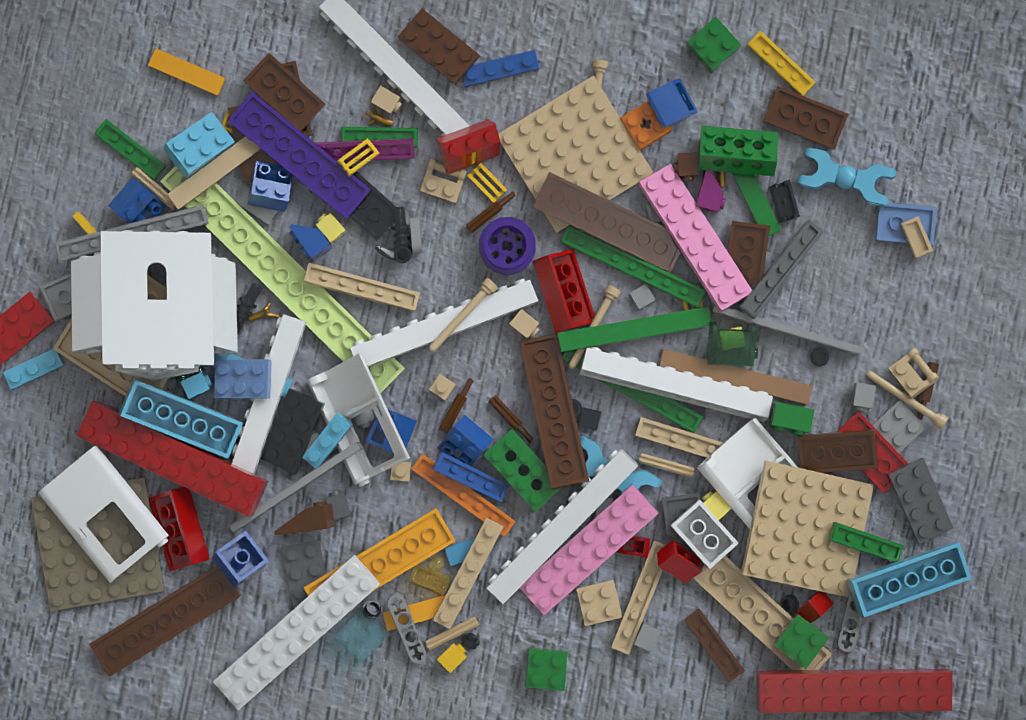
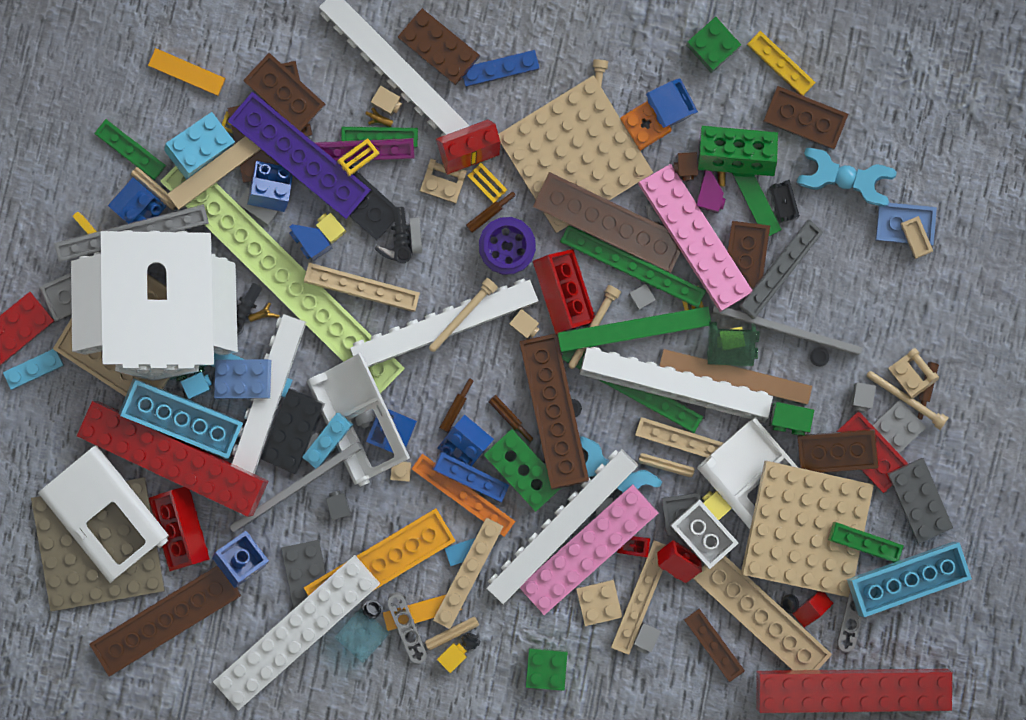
(310, 519): reddish brown slope -> none
(430, 578): clear yellow plate -> none
(442, 387): tan brick -> none
(589, 418): black tile -> none
(800, 641): green brick -> none

